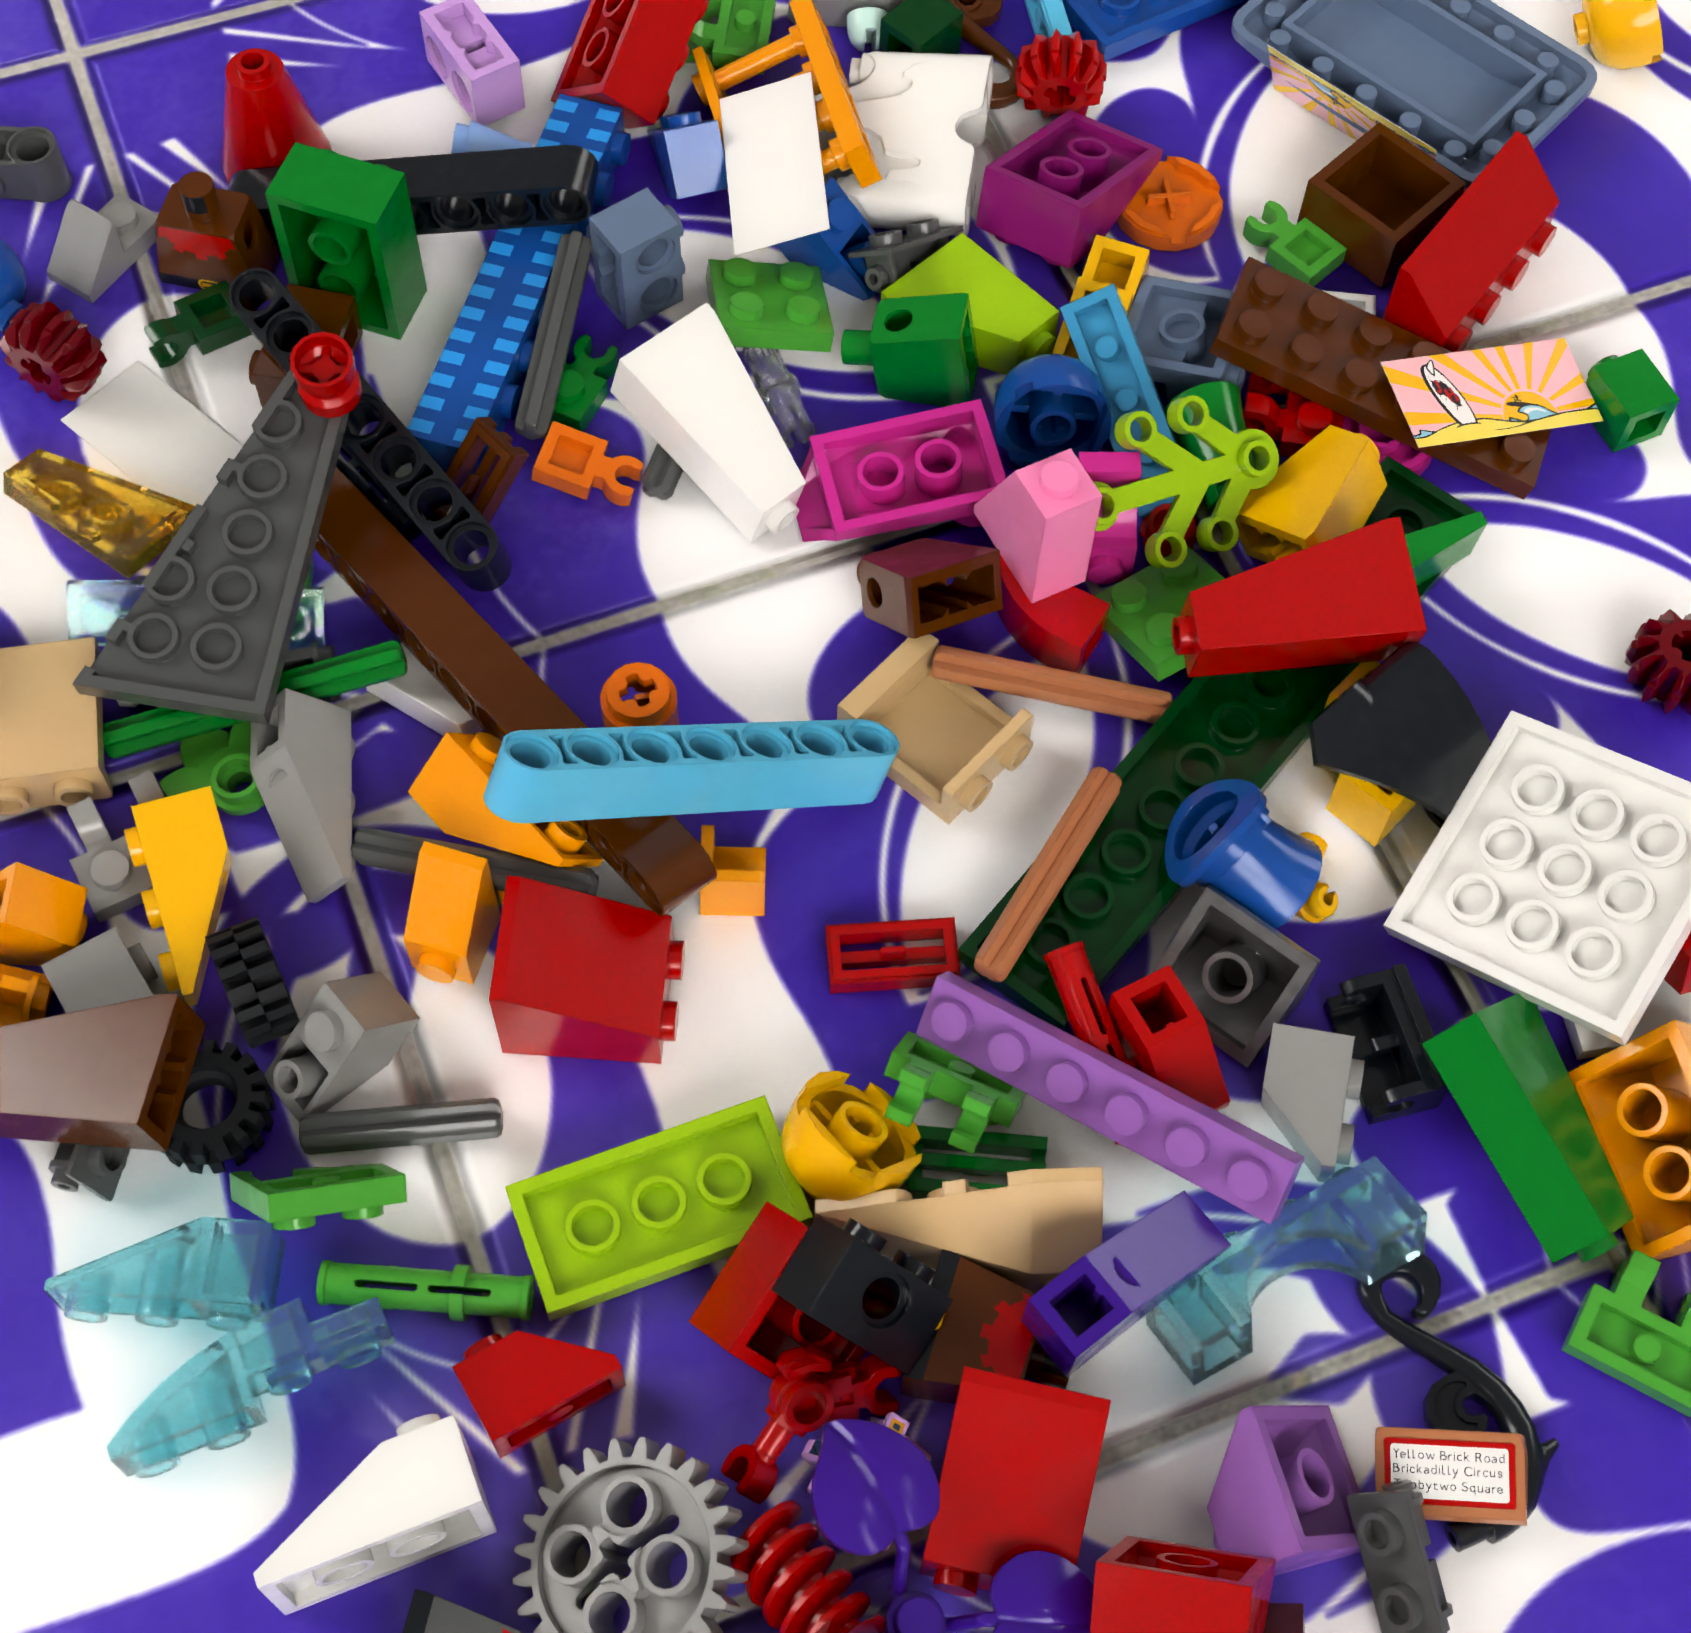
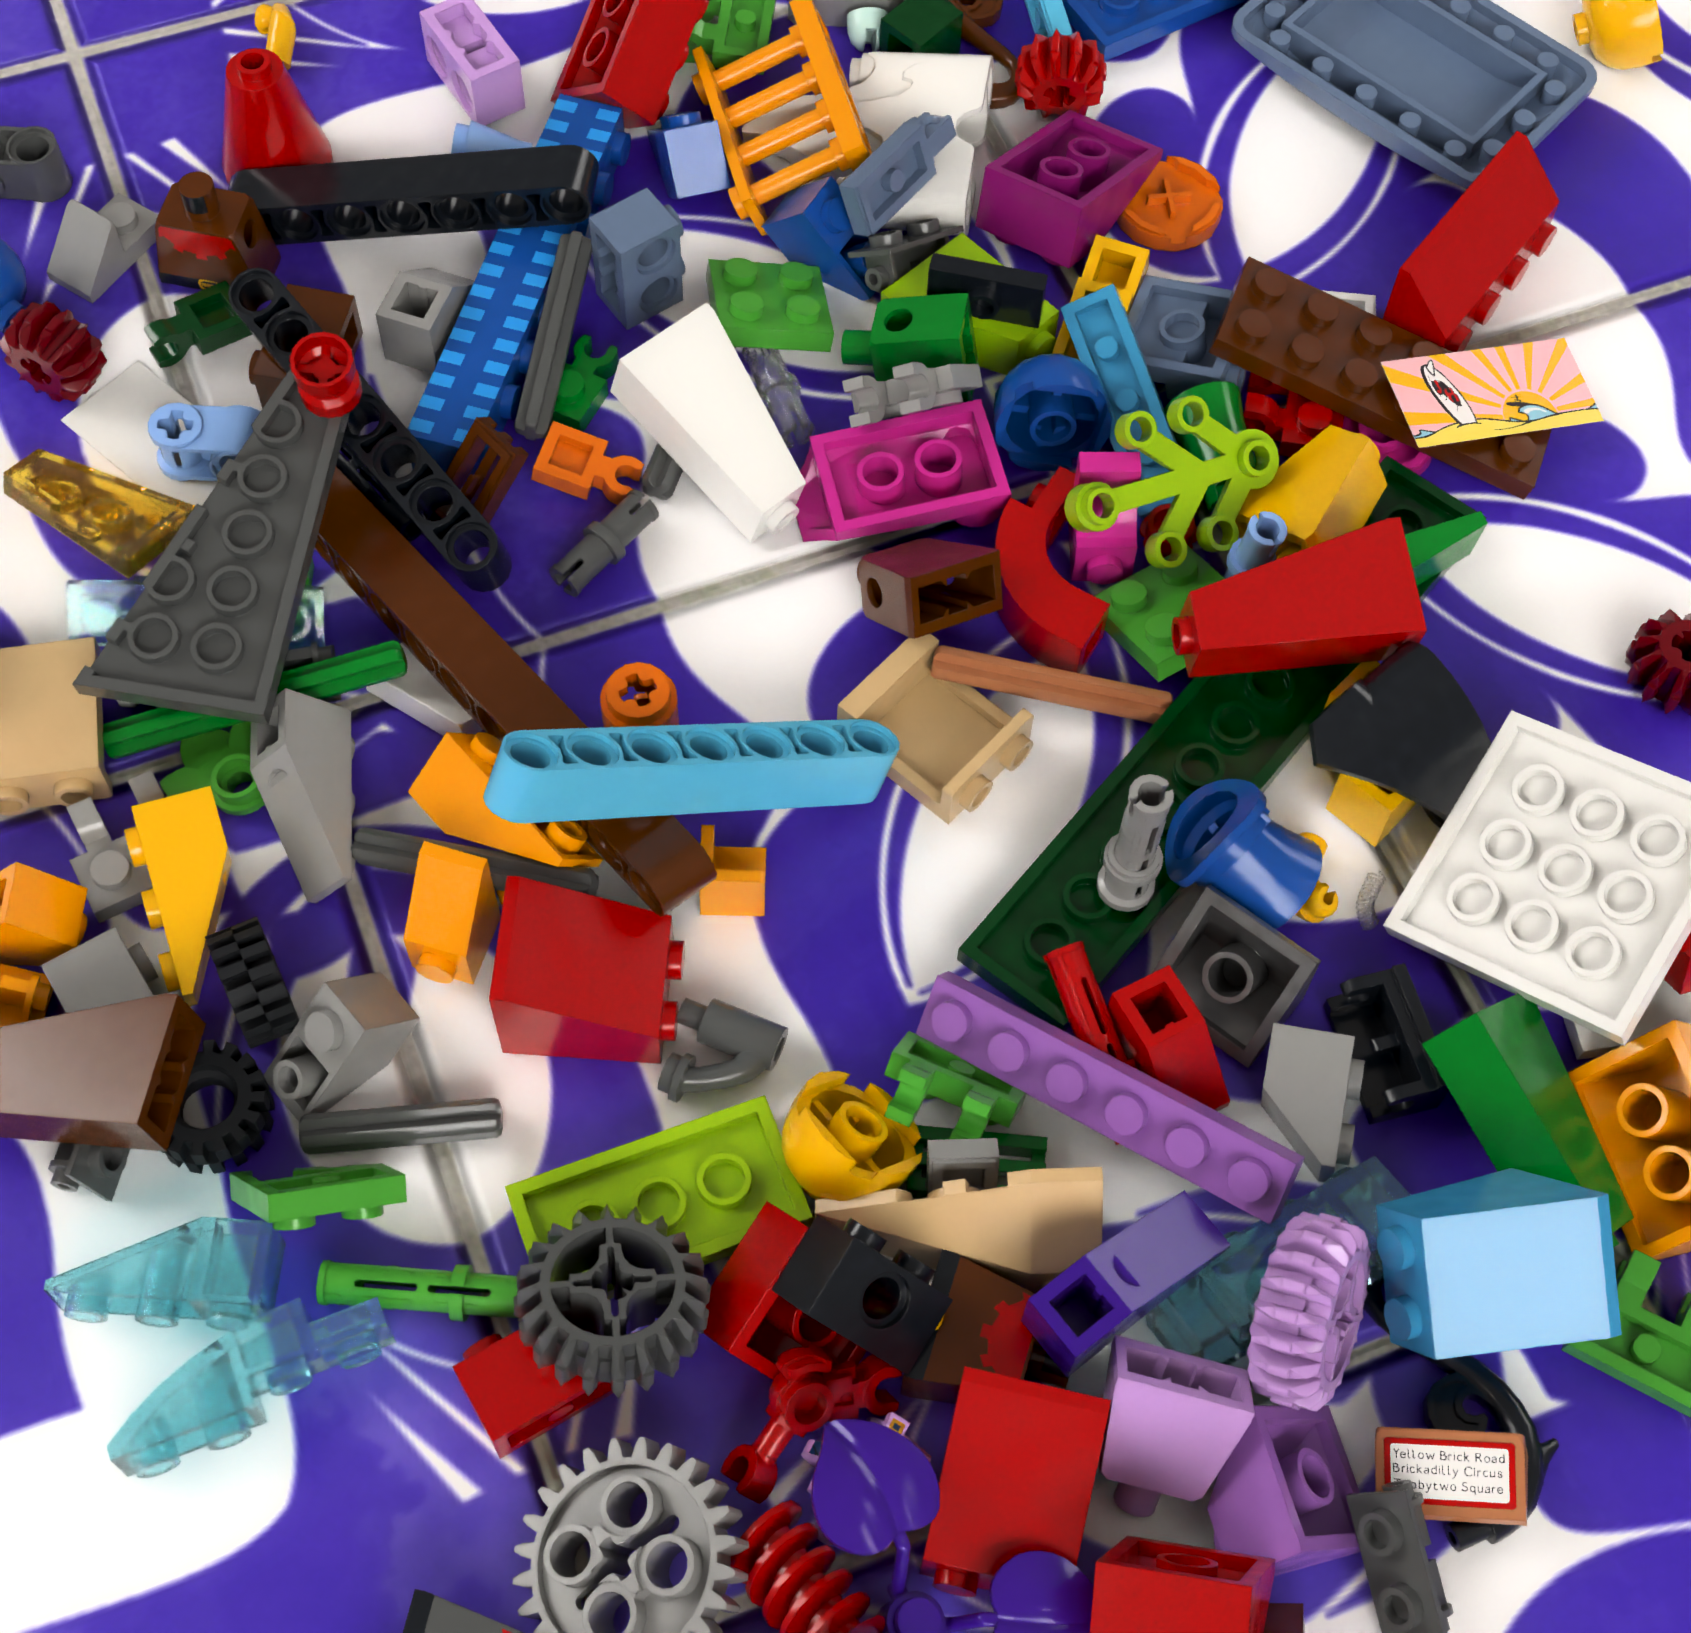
(207, 442): none -> light blue piece
(281, 30): none -> yellow arm
(349, 233): green brick -> none
(391, 1512): white slope -> none
(420, 315): none -> light grey slope
(604, 542): none -> dark grey pin
(650, 1280): none -> dark grey gear
(746, 1036): none -> dark grey plant
(773, 164): white sticker -> none
(892, 977): red tile -> none
(894, 172): none -> sand blue hinge
(911, 391): none -> light grey plate
(962, 1158): none -> light grey tile
(993, 289): none -> black plate
(1044, 523): bright pink slope -> none
(1047, 874): nougat axle -> none
(1134, 854): none -> light grey pin
(1169, 1423): none -> lavender torso
(1258, 543): none -> light blue pin
(1287, 69): sticker -> none
(1294, 249): bright green plate -> none
(1308, 1311): none -> lavender gear
(1366, 901): none -> clear leg
(1380, 201): reddish brown piece -> none
(1498, 1266): none -> slope
(1630, 399): green brick -> none

